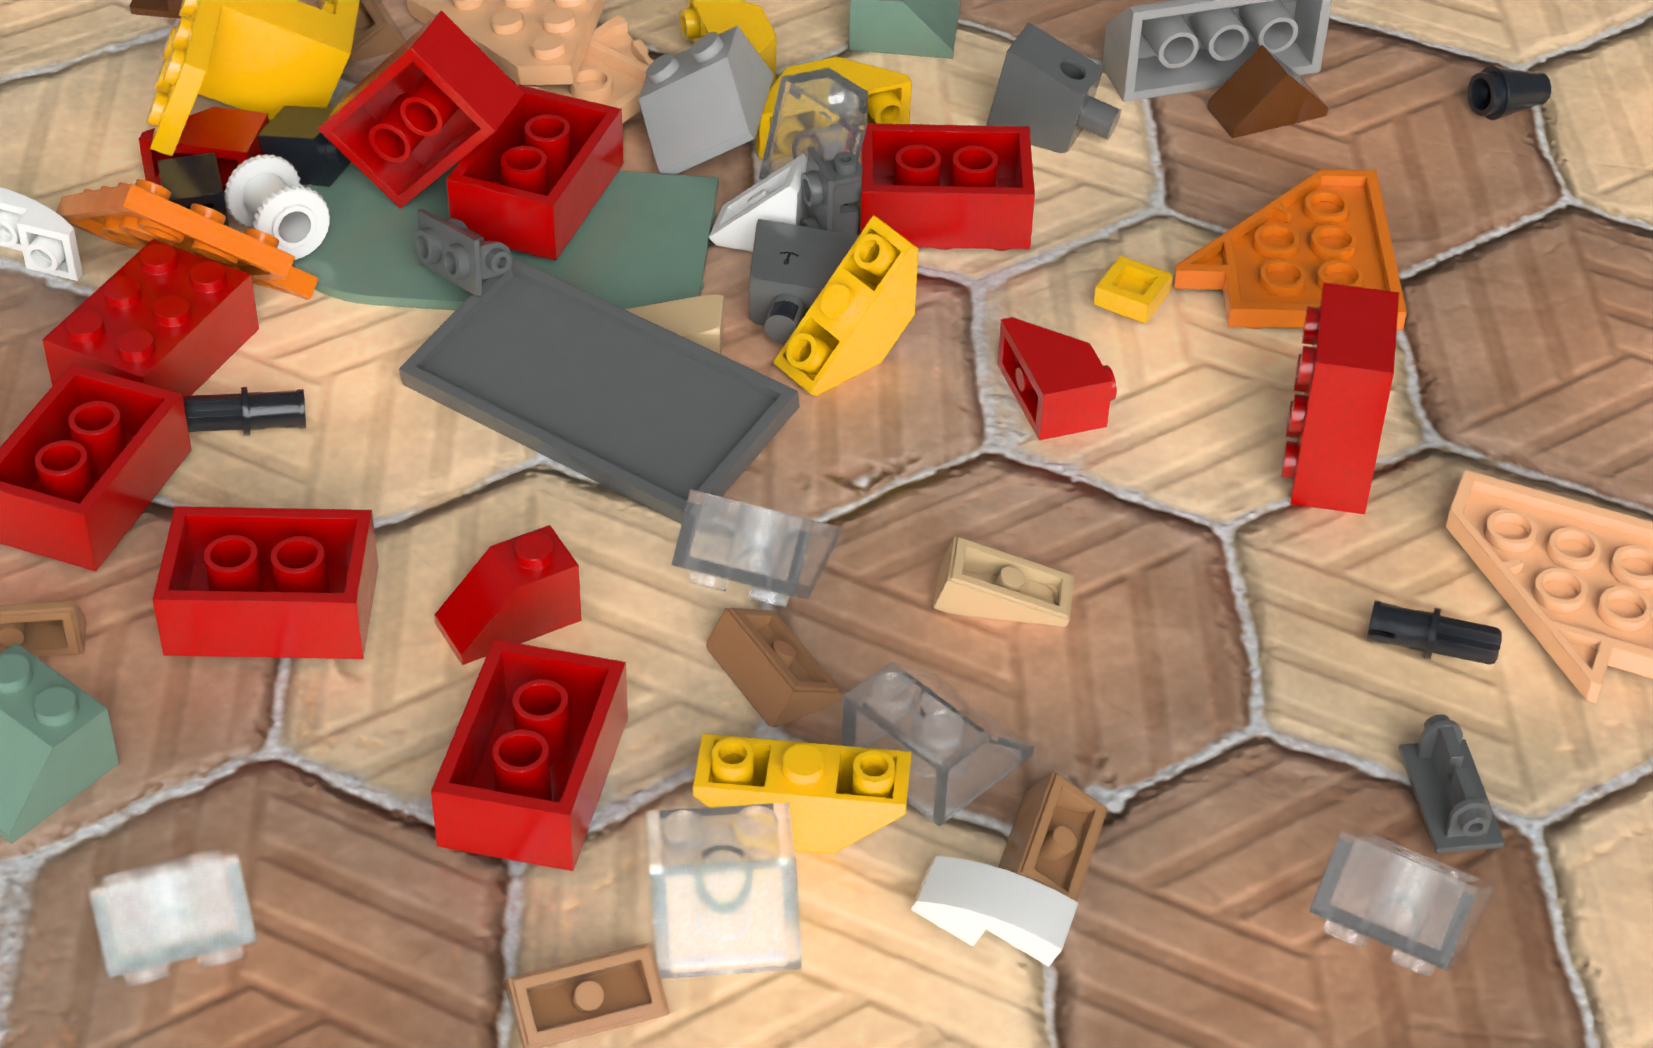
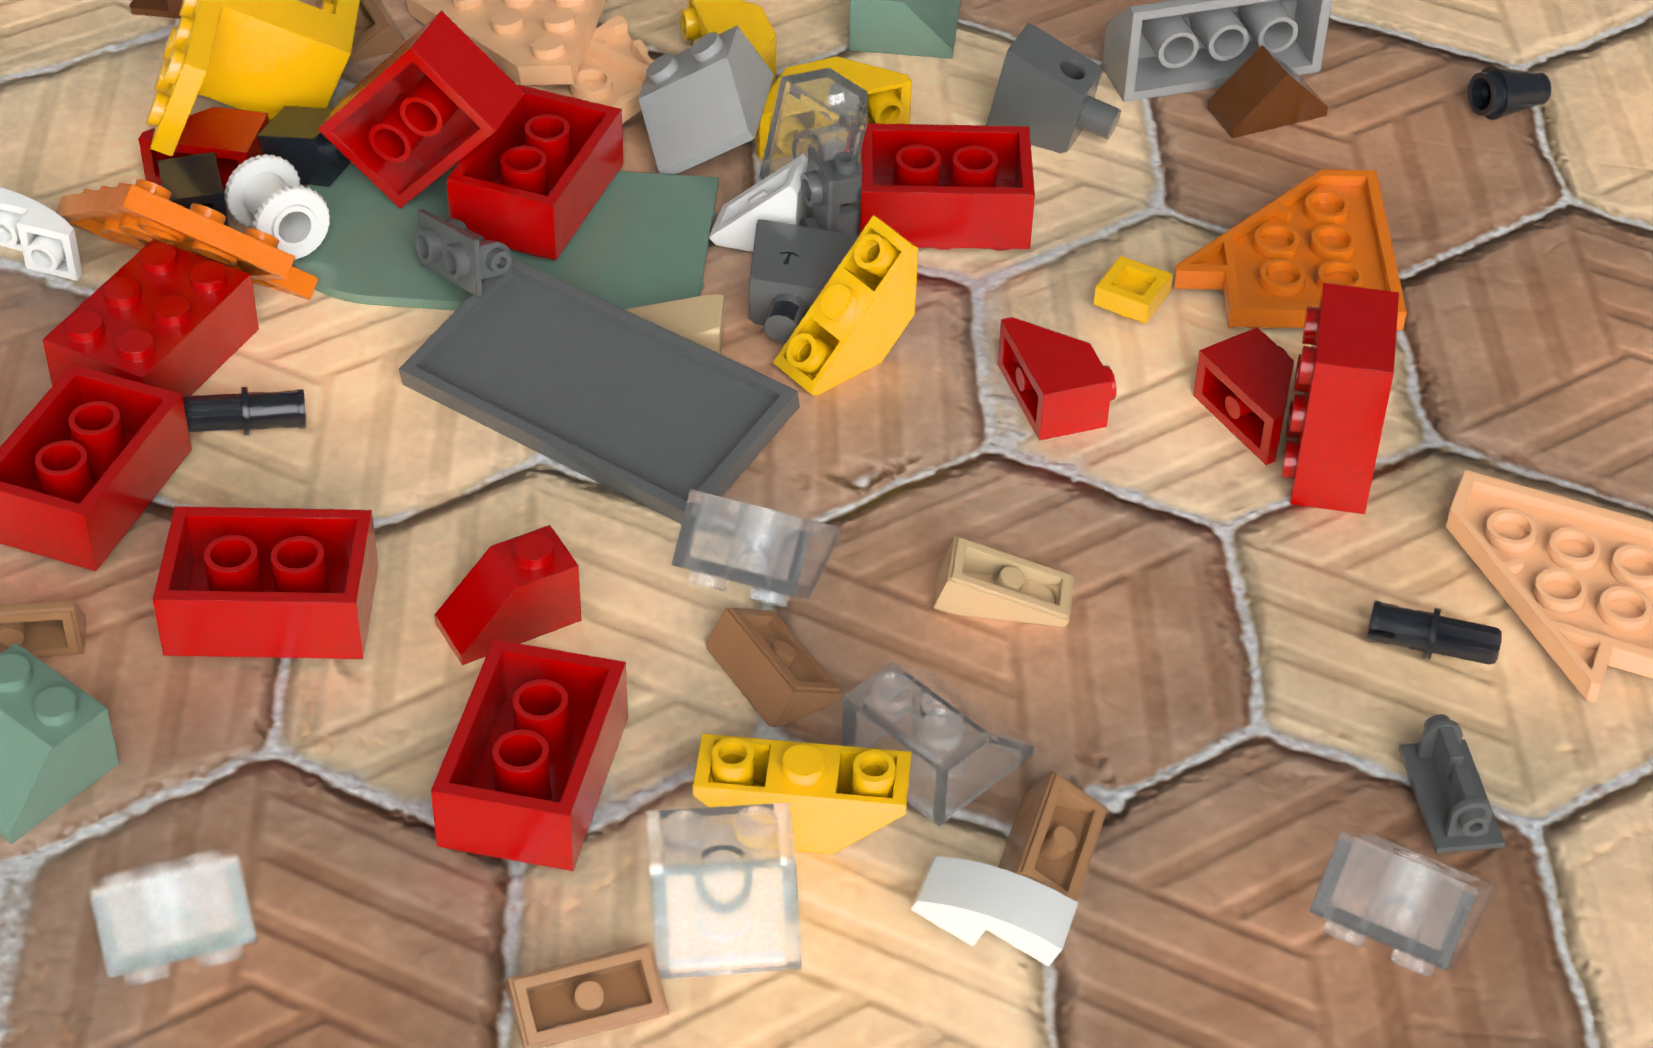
(1247, 389): none -> red slope

